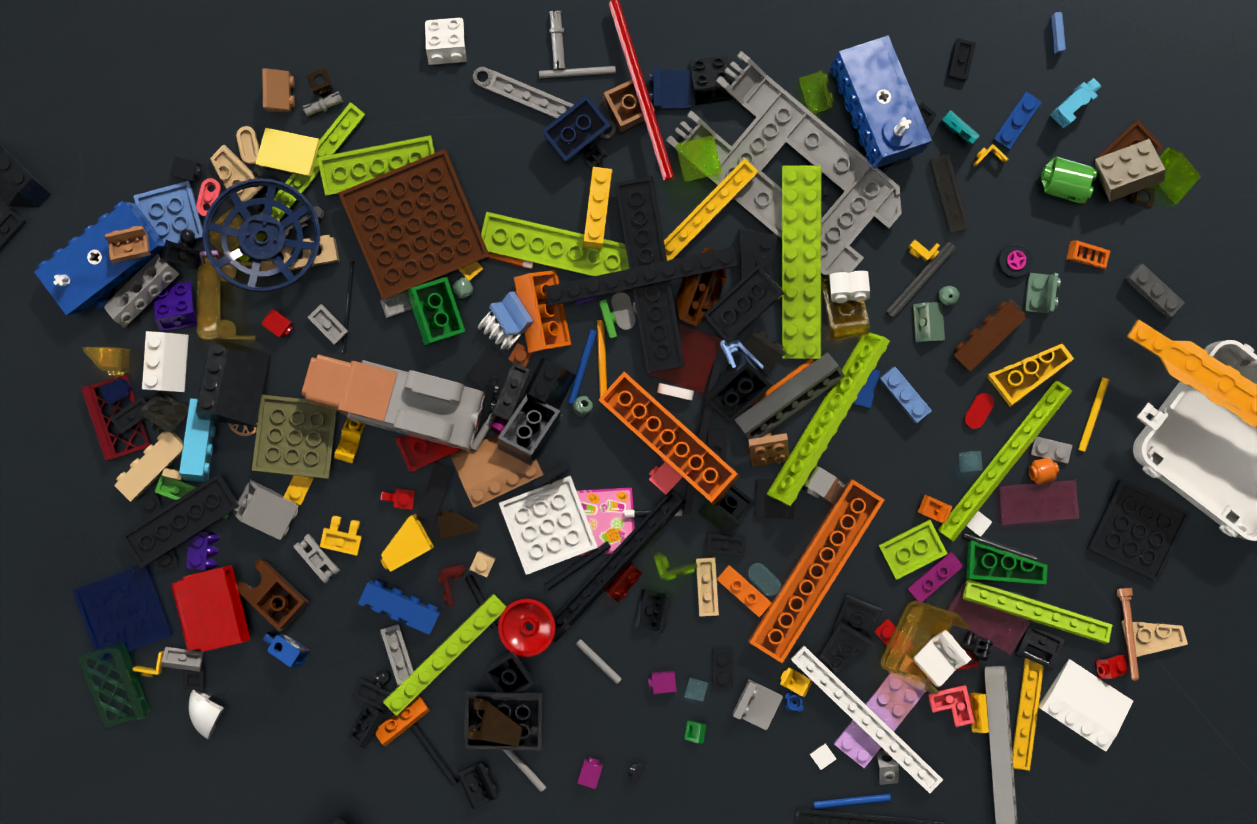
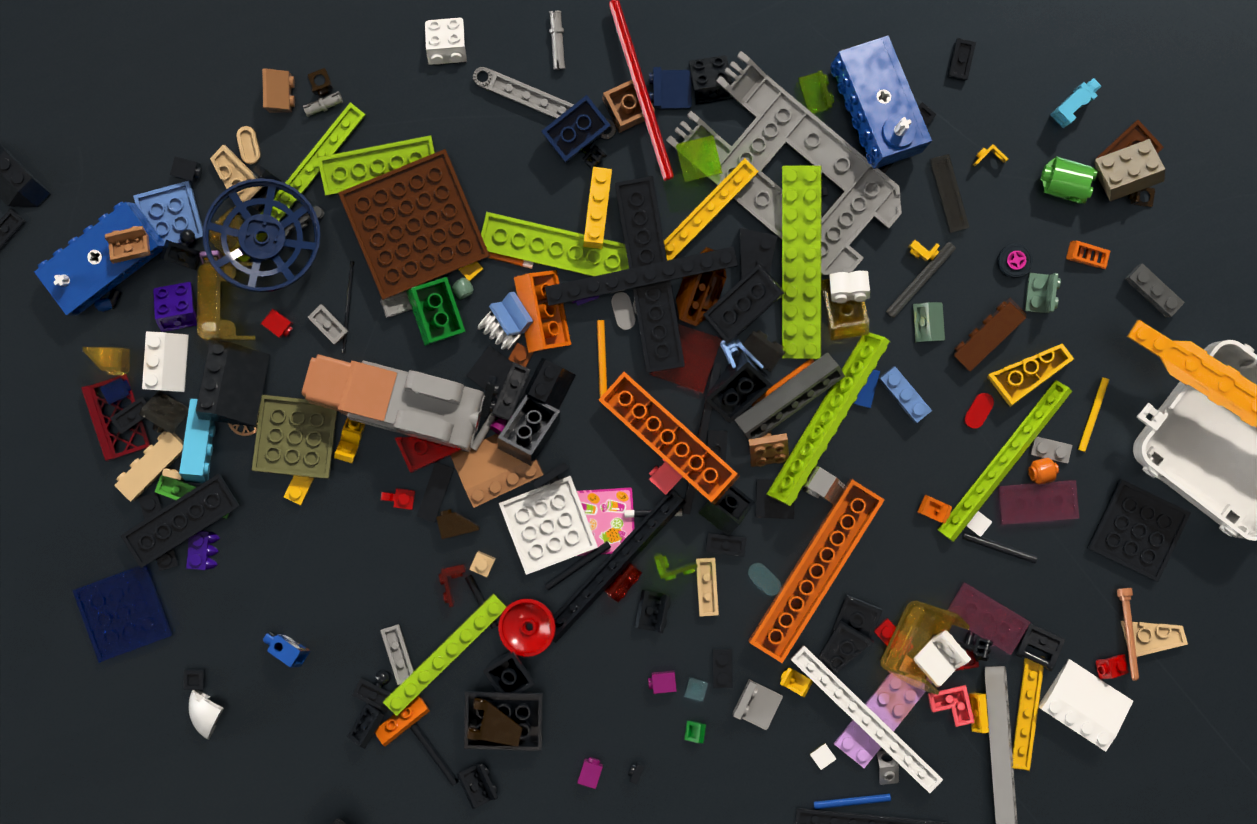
(129, 684): clear green fence -> none
(140, 290): light grey brick -> none
(150, 671): yellow bracket -> none
(182, 659): light grey plate -> none
(206, 197): coral plate -> none
(210, 609): red piece -> none
(265, 510): light grey slope -> none
(267, 595): reddish brown brick -> none
(288, 152): light yellow tile -> none
(316, 558): light grey plate -> none
(328, 255): tan brick -> none
(339, 540): yellow plate -> none
(400, 606): blue wedge -> none
(406, 545): yellow slope -> none
(525, 769): light grey bar -> none
(577, 72): light grey bar -> none
(582, 366): blue bar -> none
(582, 406): sand green piece -> none
(598, 661): light grey bar -> none
(609, 319): bright green plate -> none
(675, 391): white beam -> none
(744, 590): orange plate -> none
(789, 704): blue plate -> none
(912, 549): lime plate -> none
(935, 577): magenta plate -> none
(944, 295): sand green piece -> none
(958, 126): teal slope -> none
(970, 461): clear light blue brick -> none
(994, 565): green wedge -> none
(1017, 120): blue plate -> none
(1037, 611): lime plate -> none
(1058, 32): medium blue tile -> none
(1179, 175): clear neon green bracket -> none

